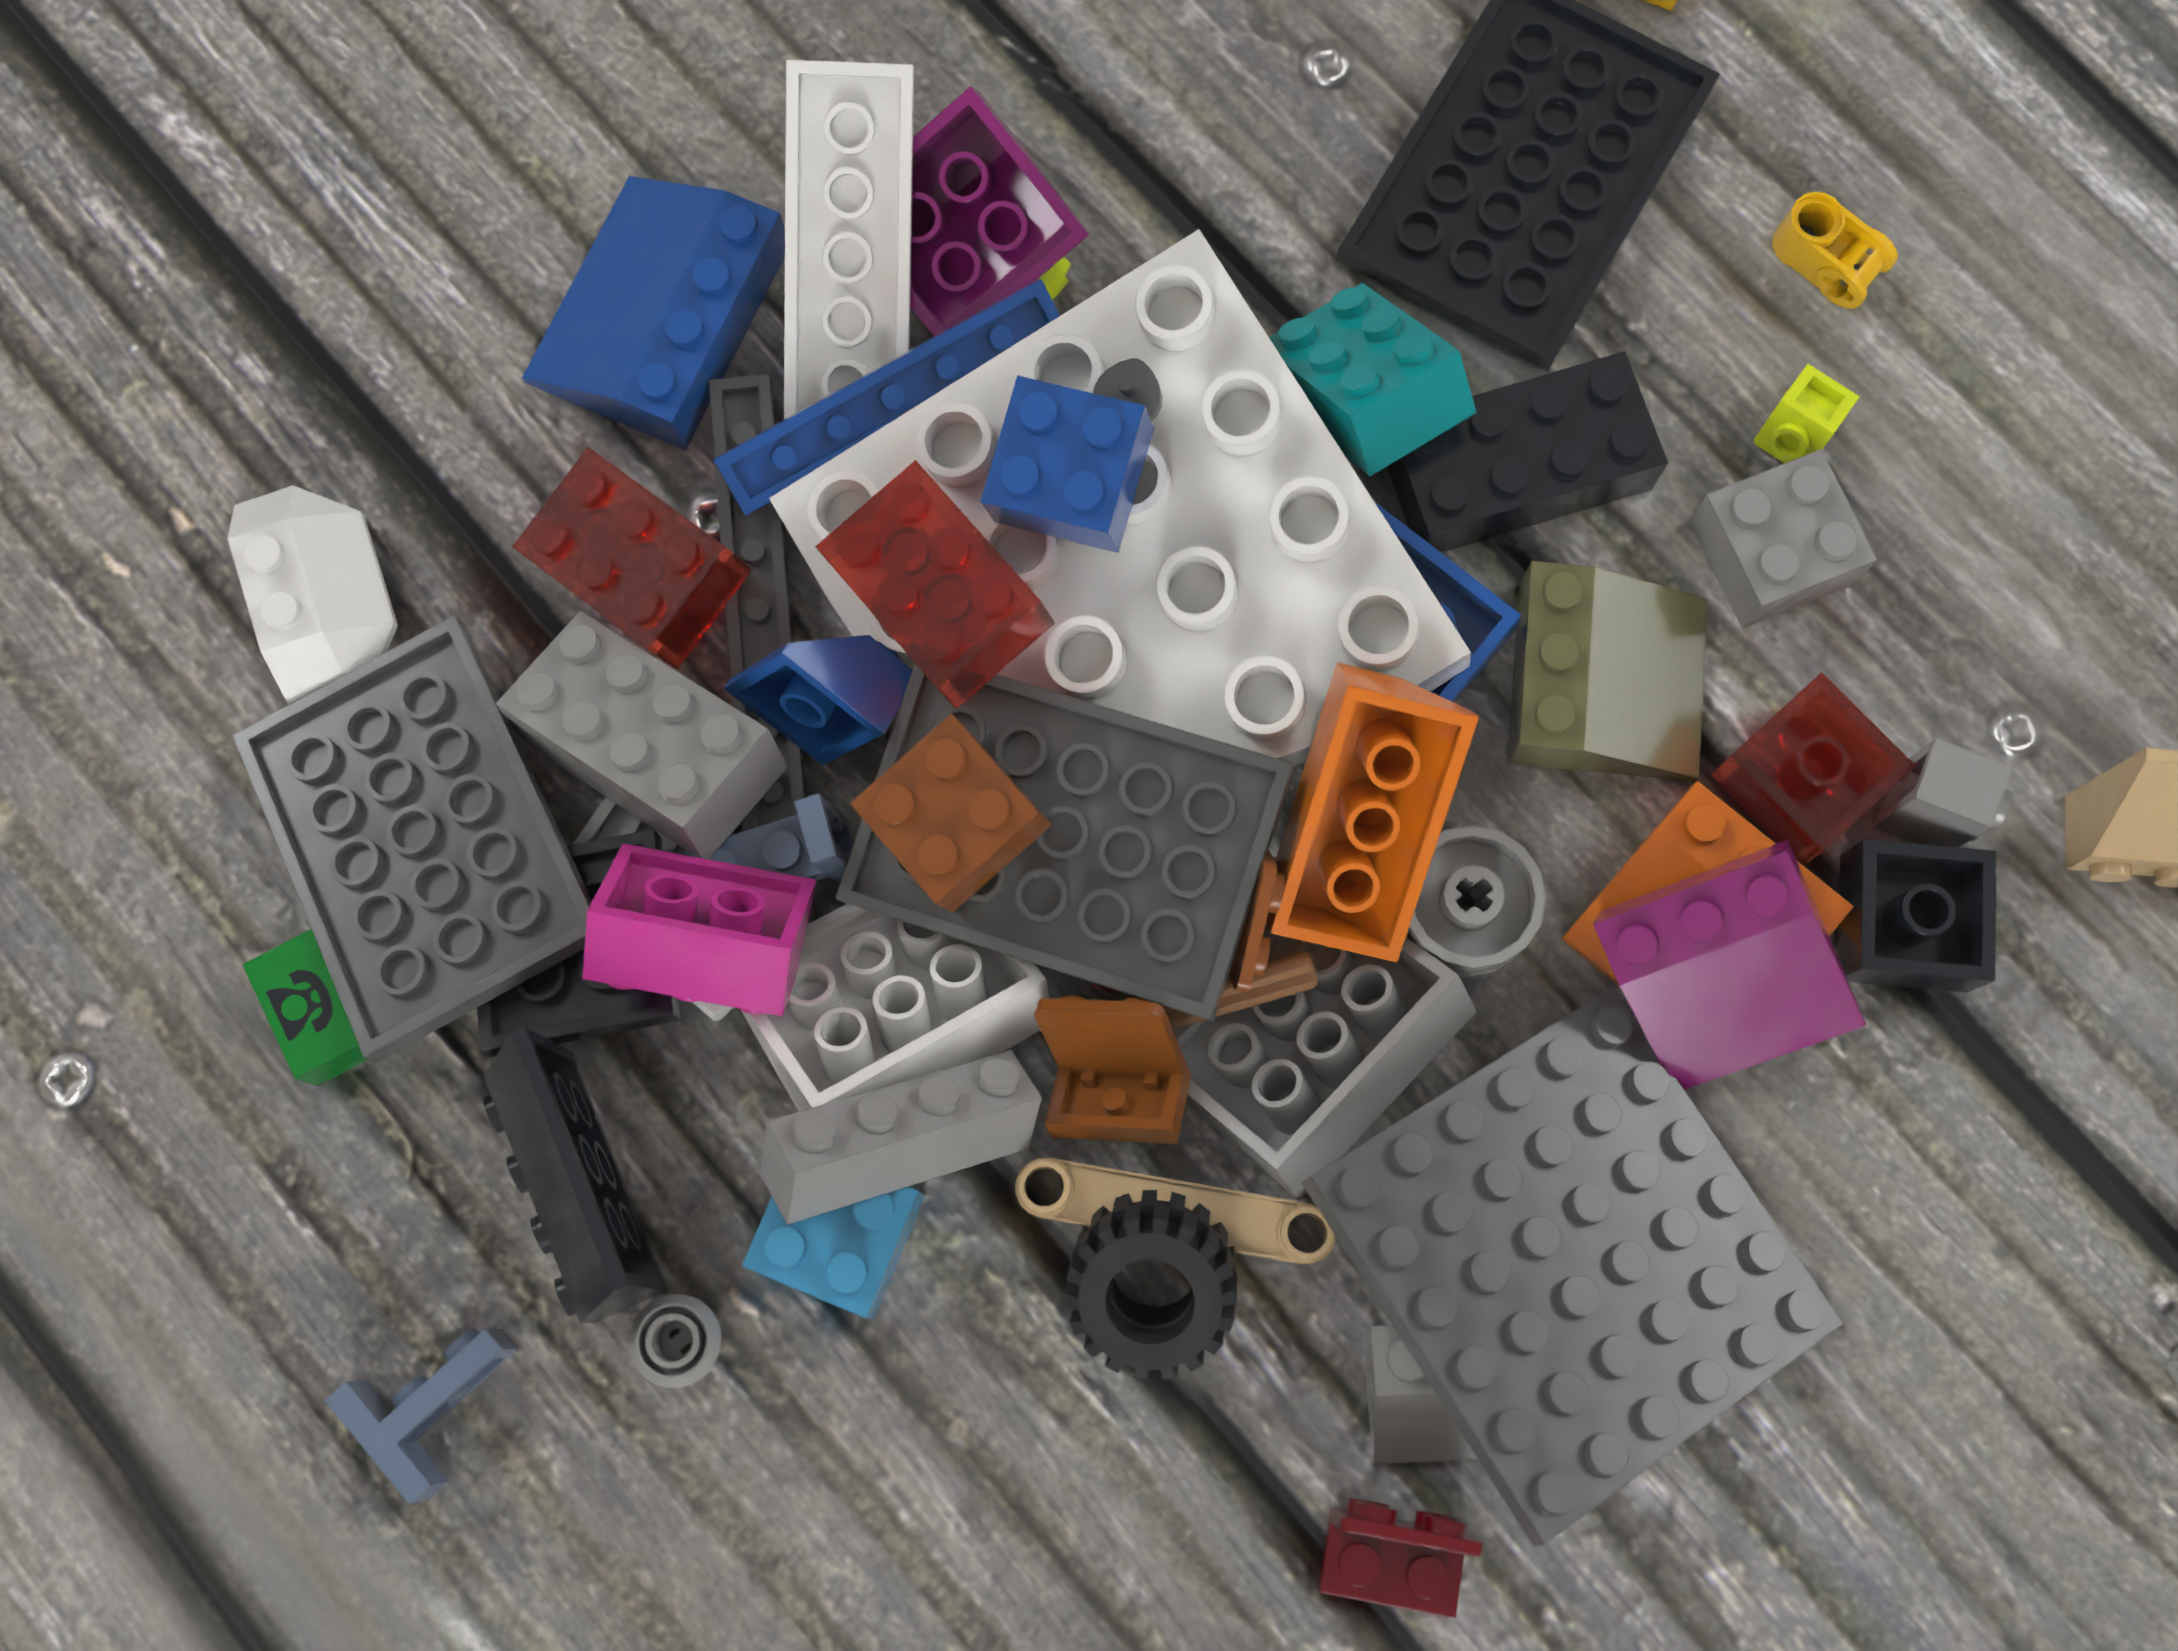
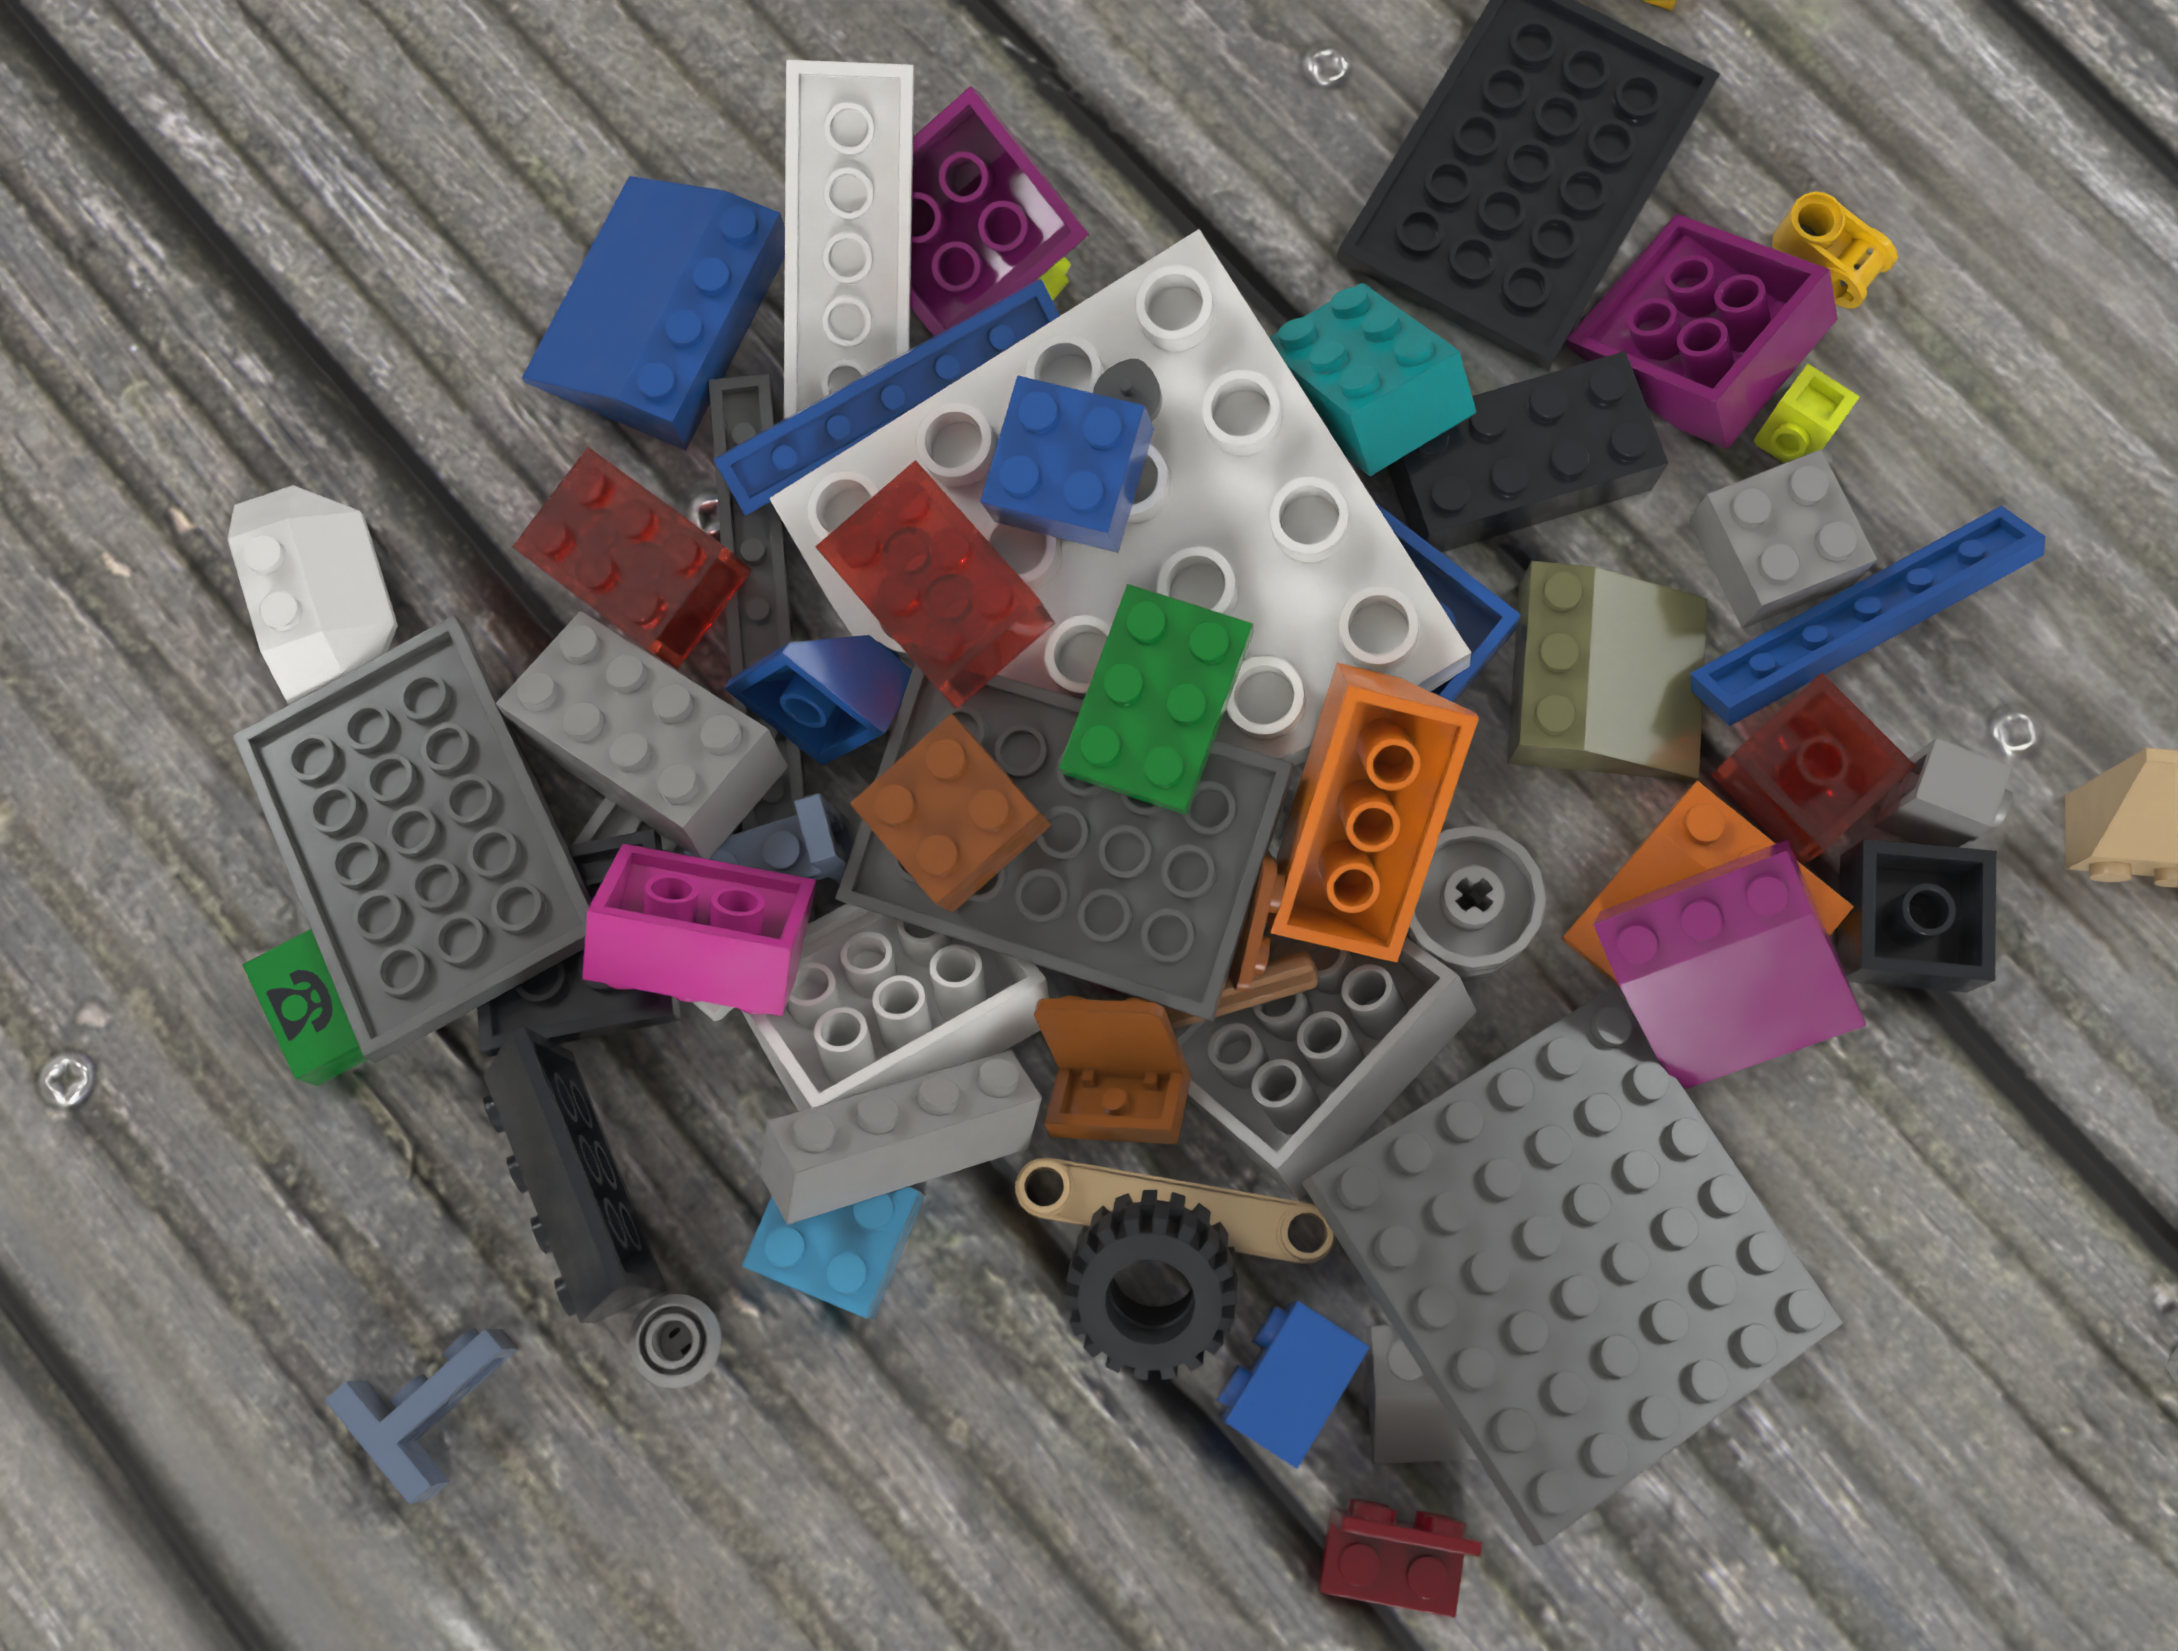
(1157, 699): none -> green plate
(1291, 1381): none -> blue brick
(1710, 325): none -> magenta slope
(1866, 614): none -> blue plate

